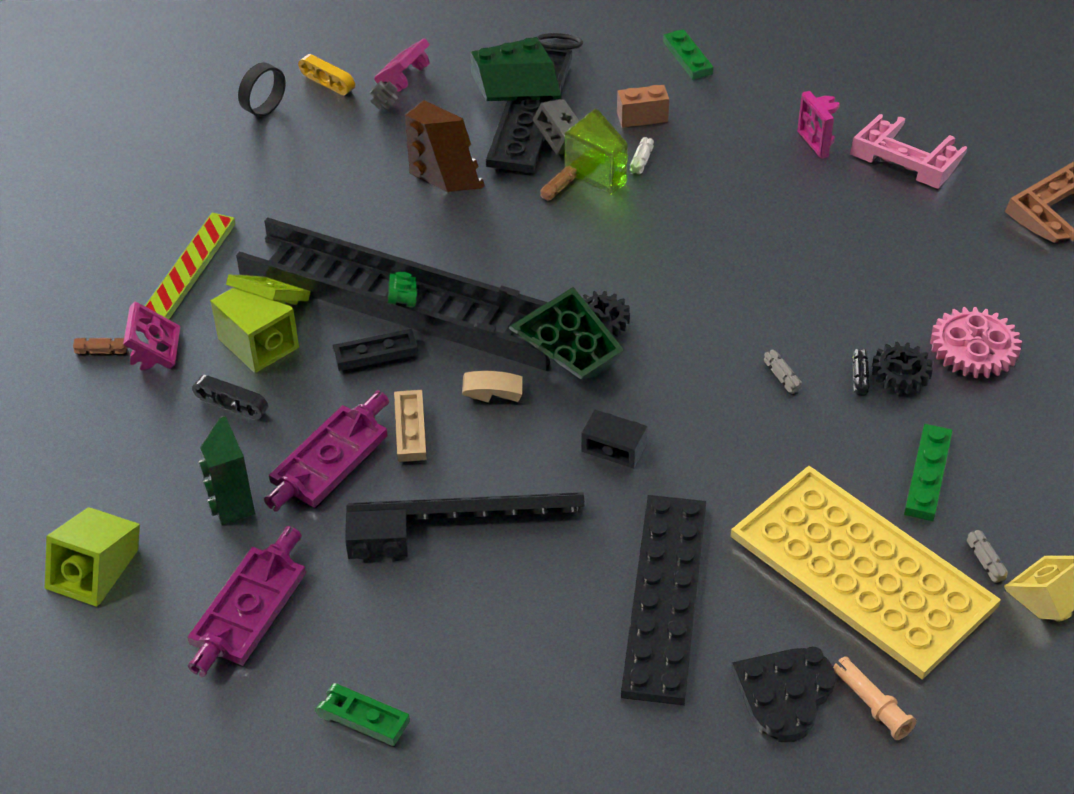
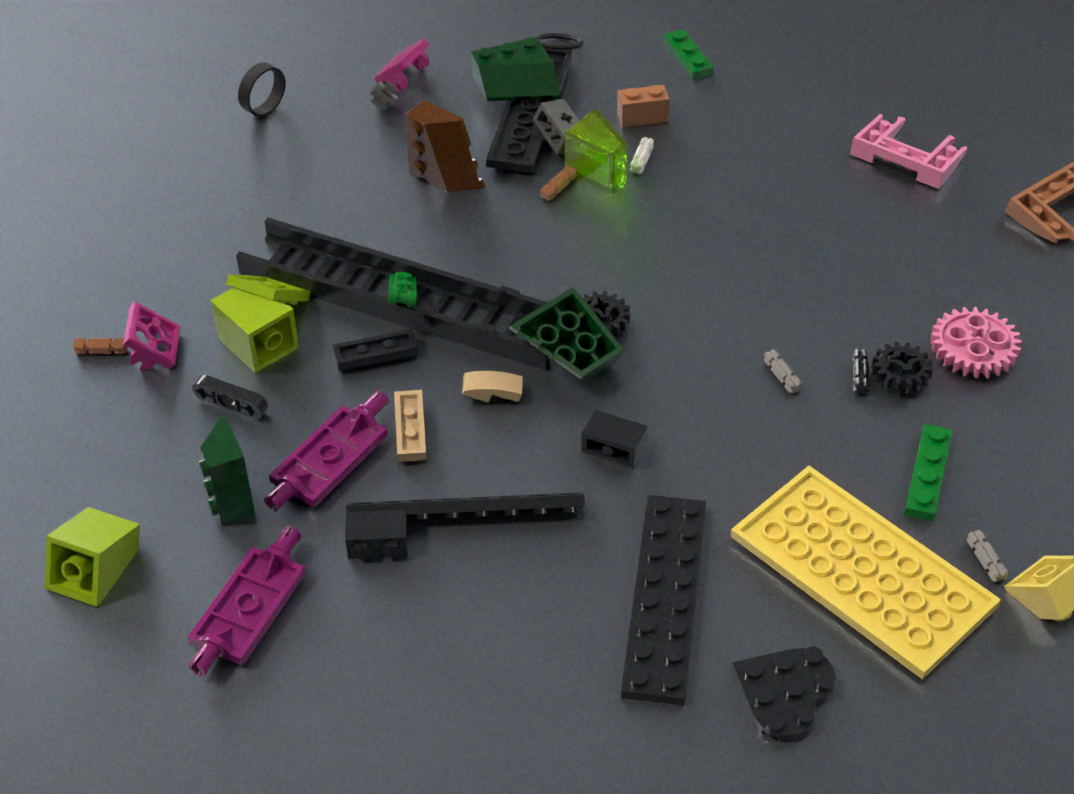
(190, 264): lime tile -> none
(336, 78): yellow beam -> none
(363, 714): green plate -> none
(822, 107): dark pink piece -> none
(883, 707): light nougat pin -> none

